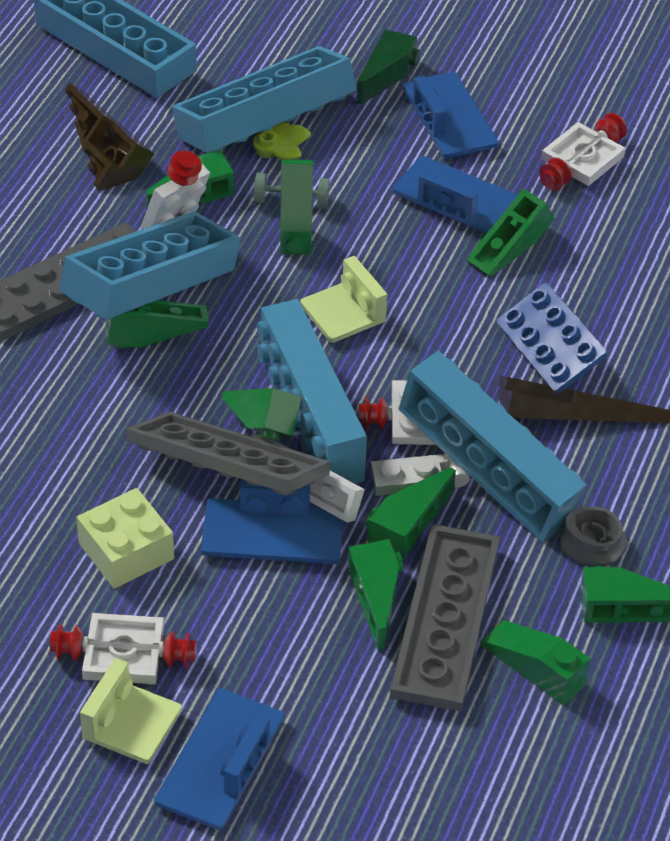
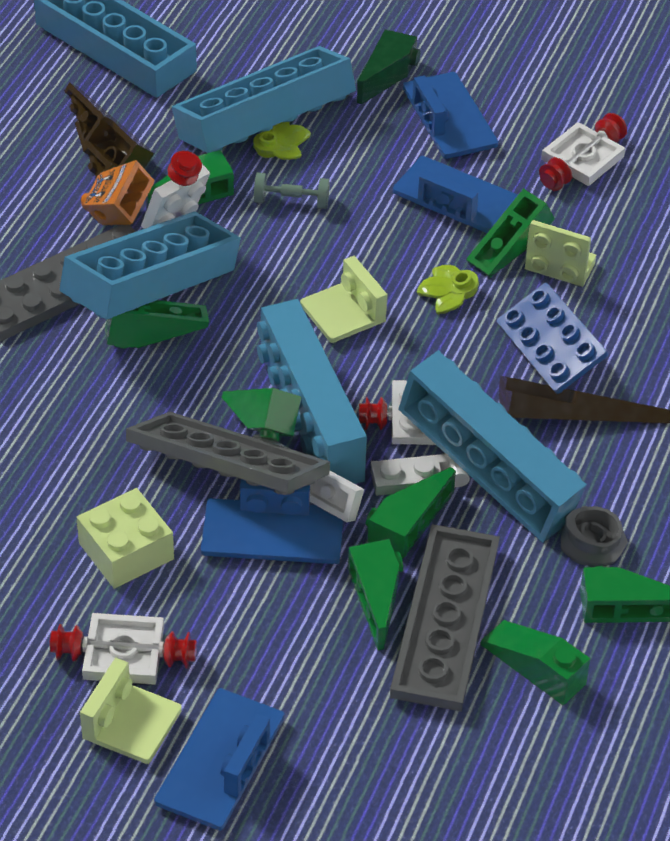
(118, 194): none -> orange torso
(296, 207): green slope -> none
(449, 286): none -> lime plate
(559, 253): none -> yellowish green bracket

